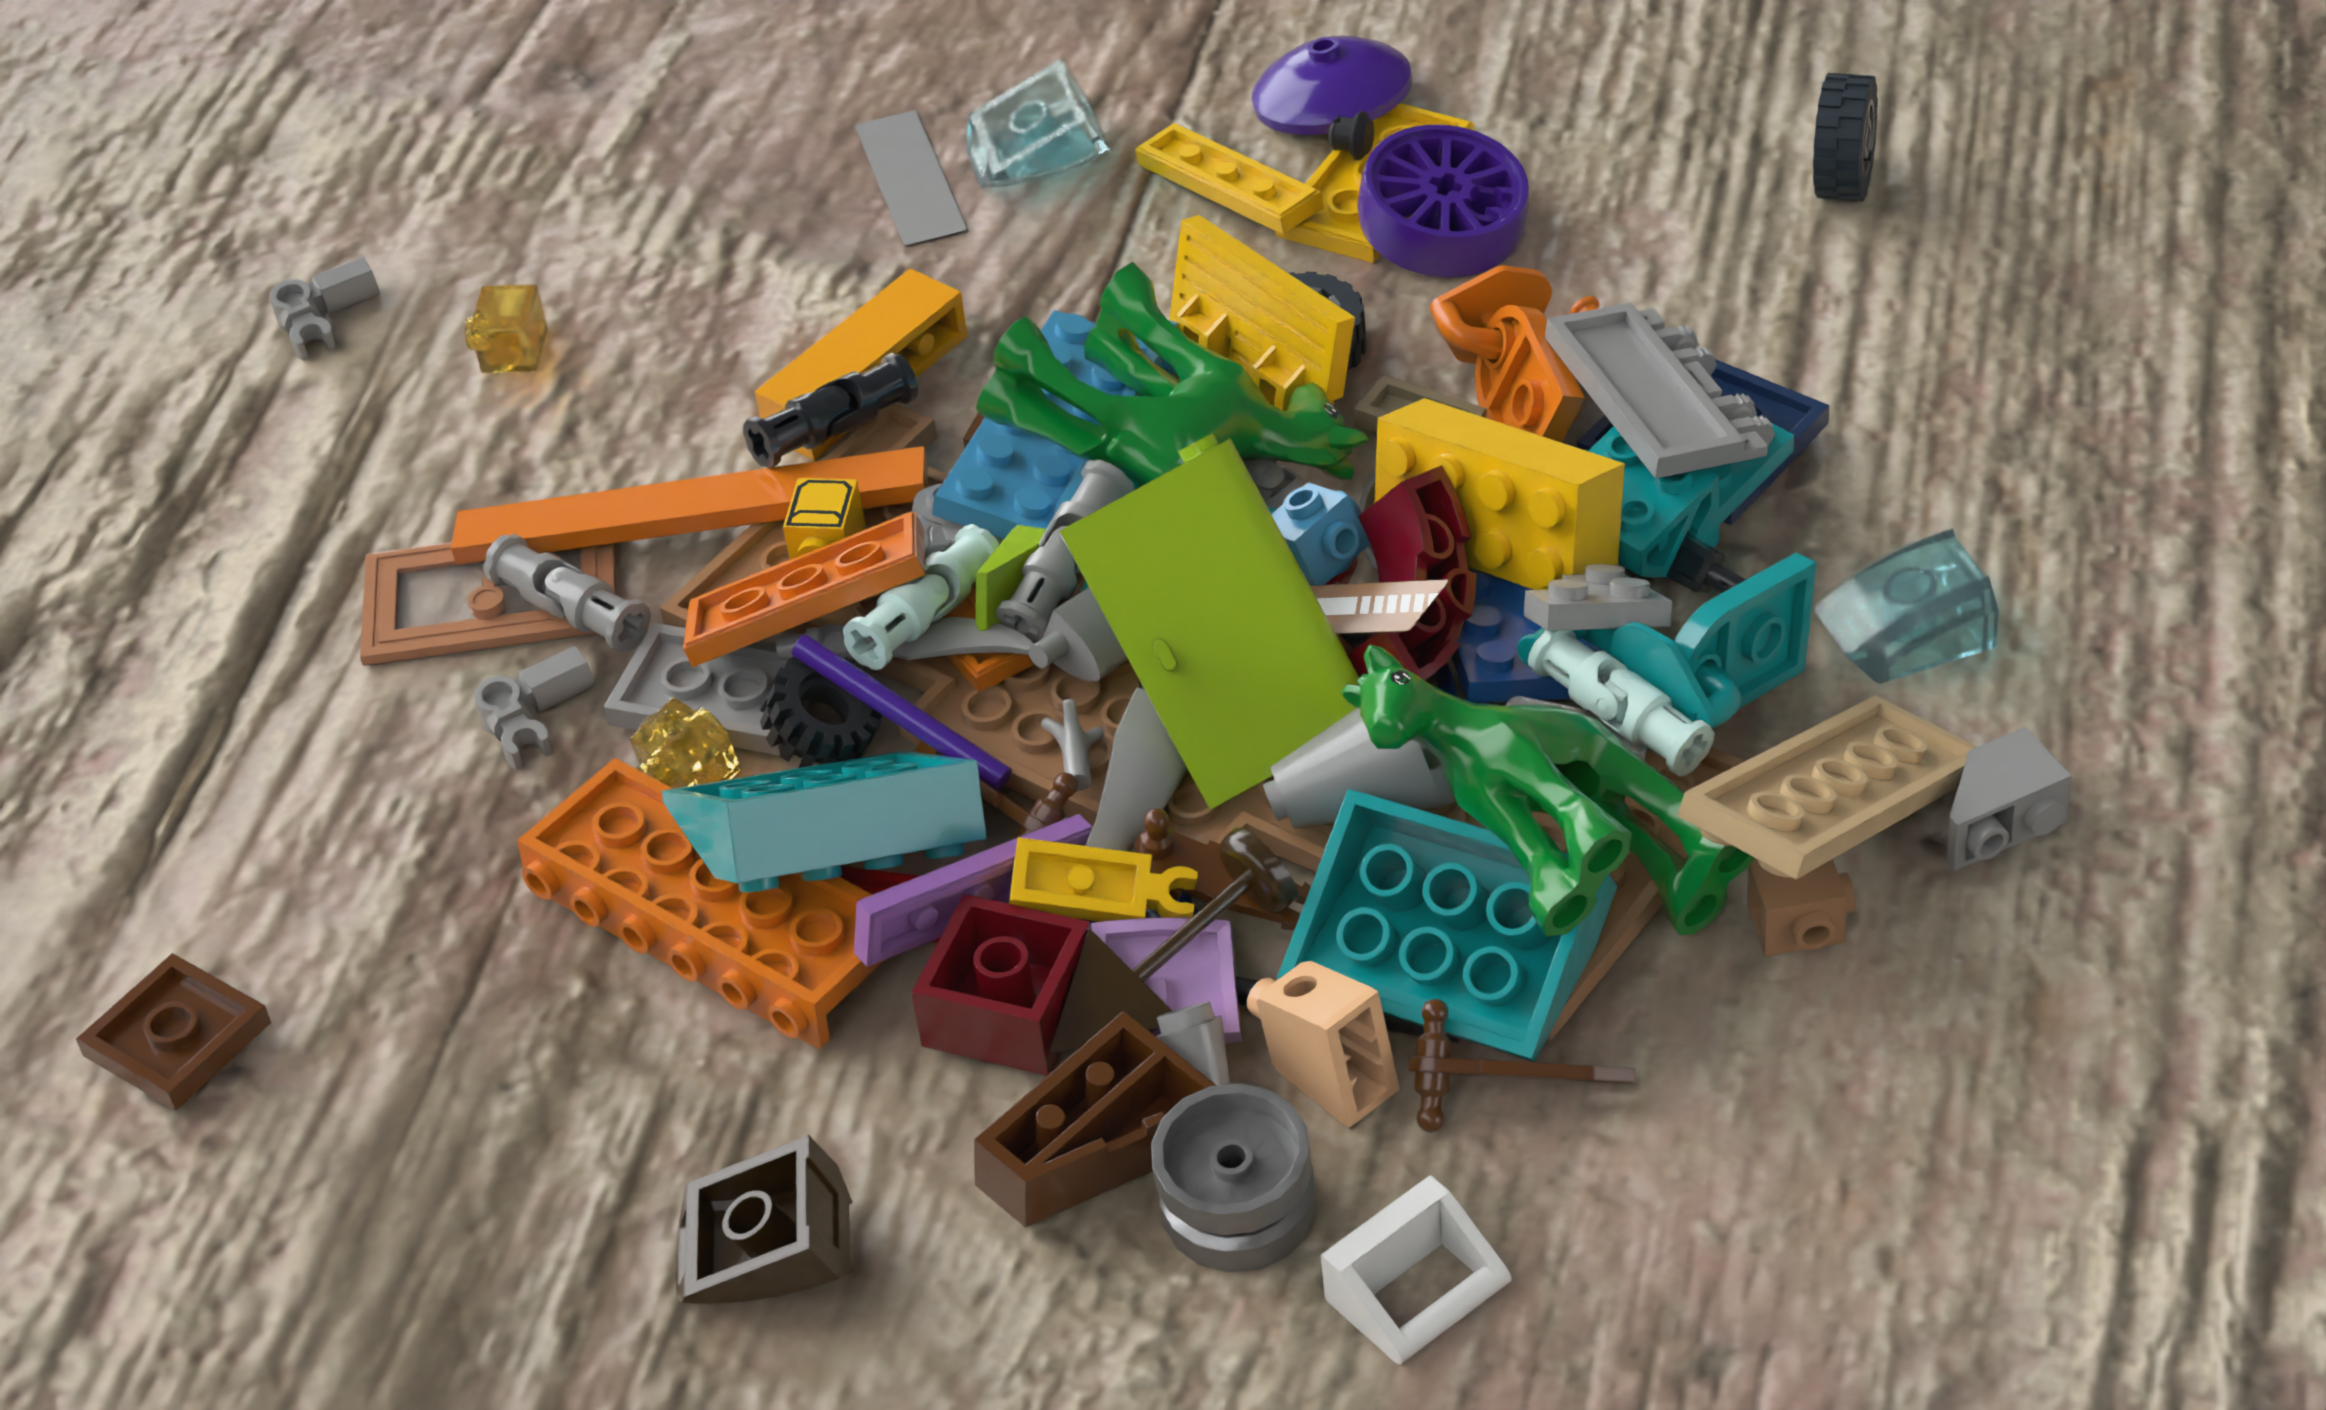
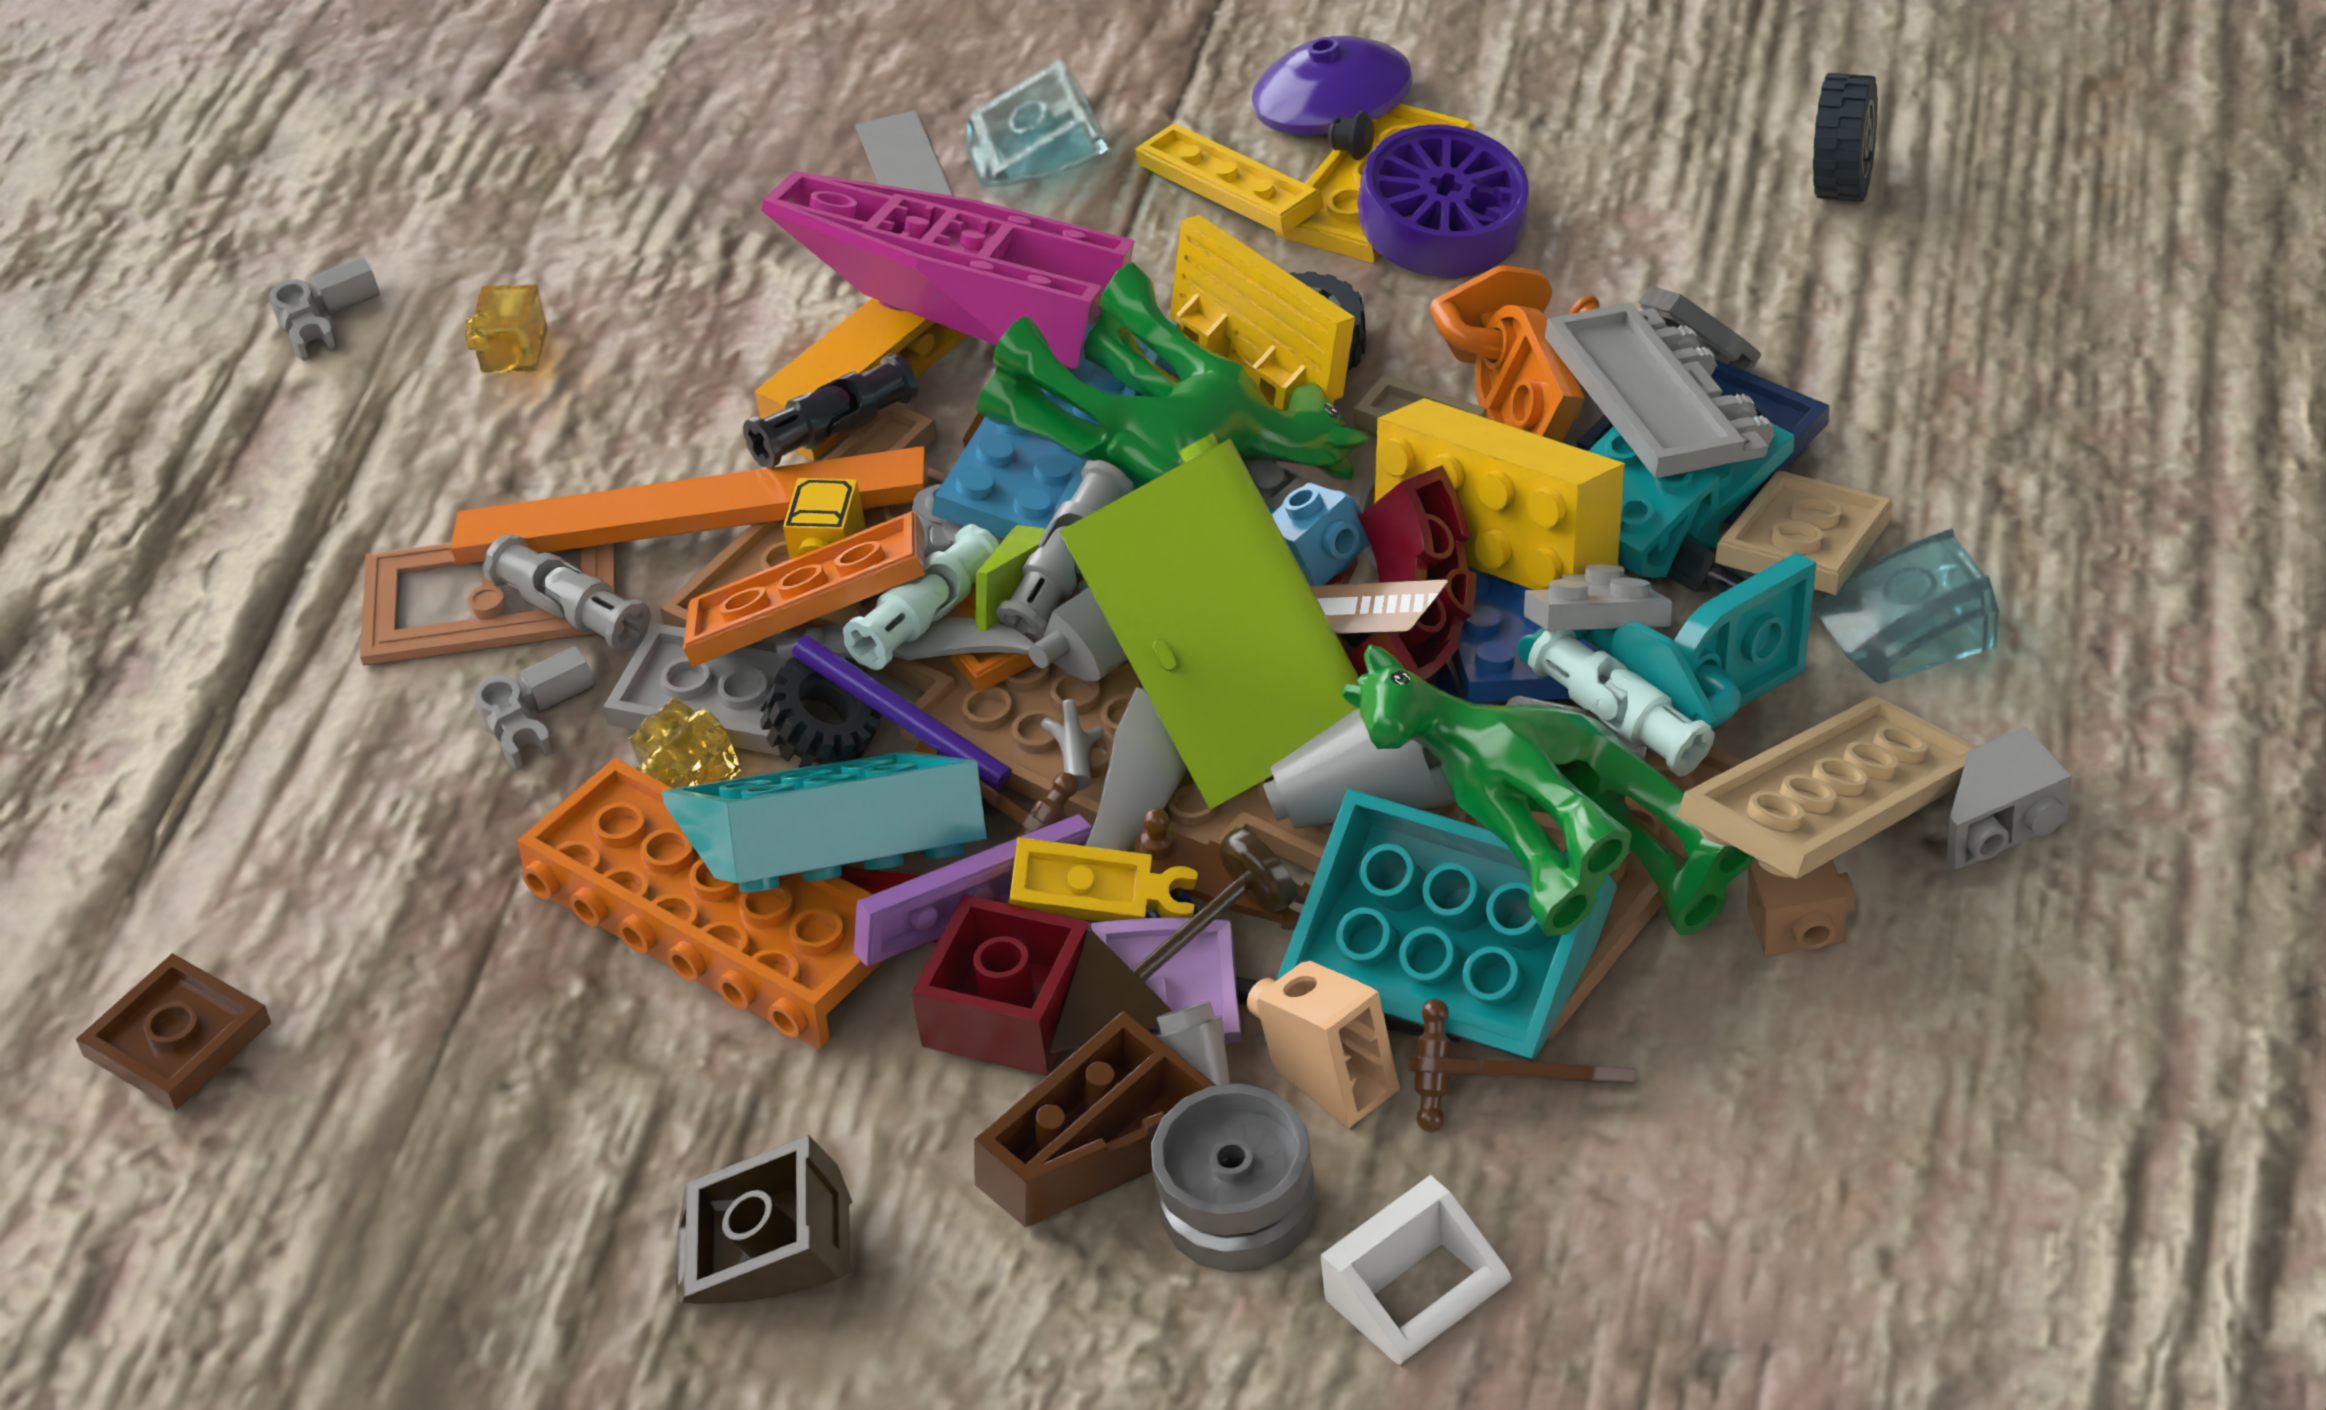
(955, 257): none -> dark pink wedge
(1710, 332): none -> dark grey tile
(1807, 518): none -> tan tile

